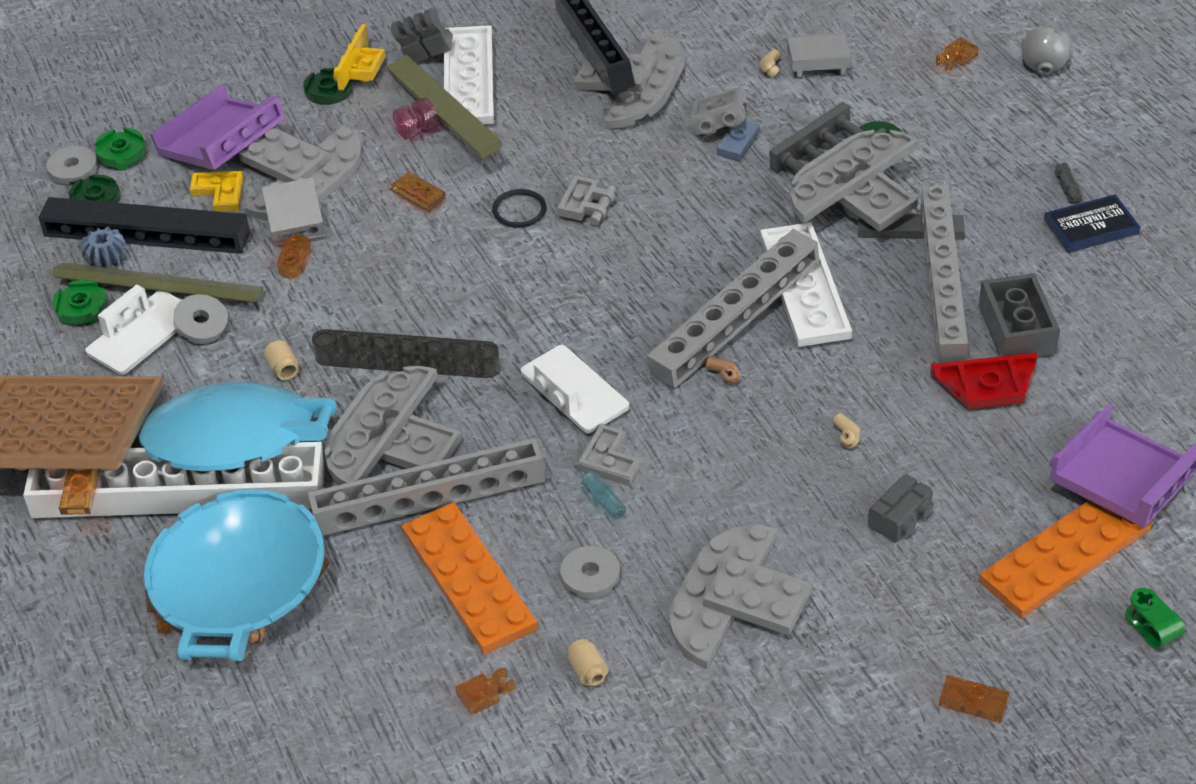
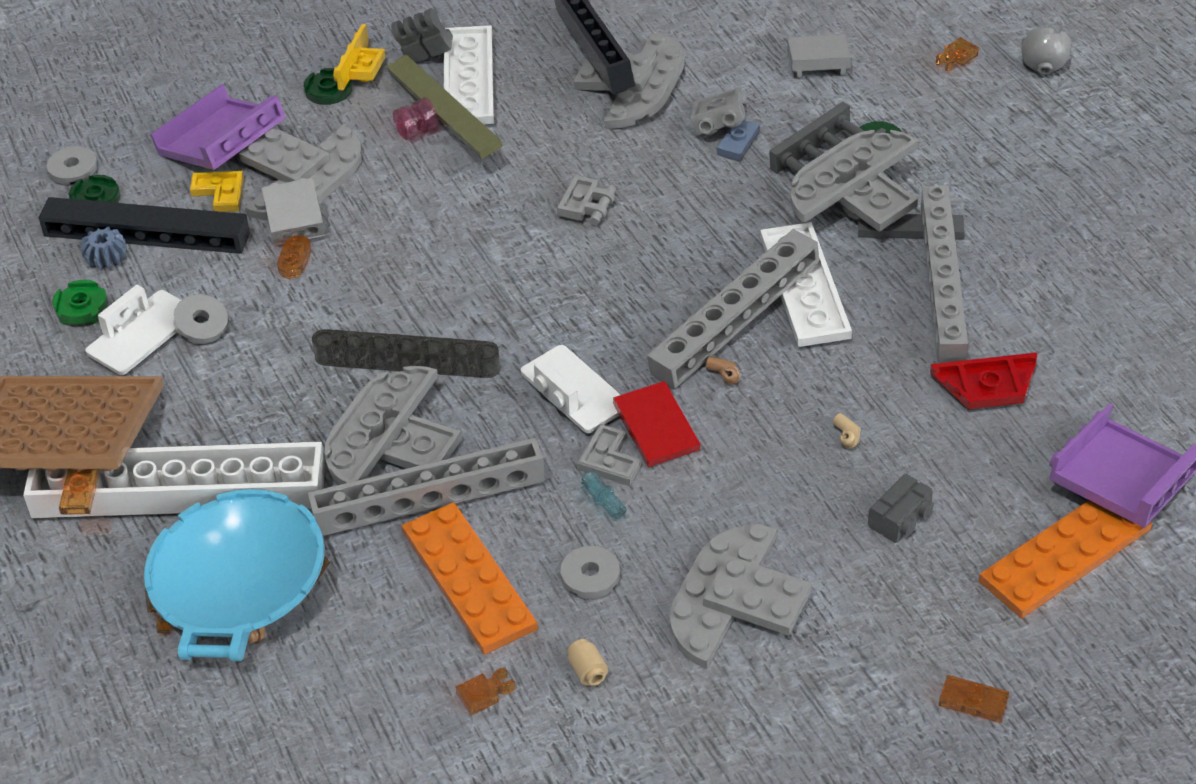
(120, 148): green plate -> none
(158, 282): olive tile -> none
(231, 424): medium azure dish -> none
(281, 360): tan brick -> none
(418, 191): clear orange plate -> none
(519, 224): black tyre -> none
(656, 424): none -> red tile
(768, 62): tan arm -> none
(1019, 315): dark grey brick -> none
(1068, 182): dark grey axle -> none
(1091, 223): tile -> none
(1154, 622): green piece -> none

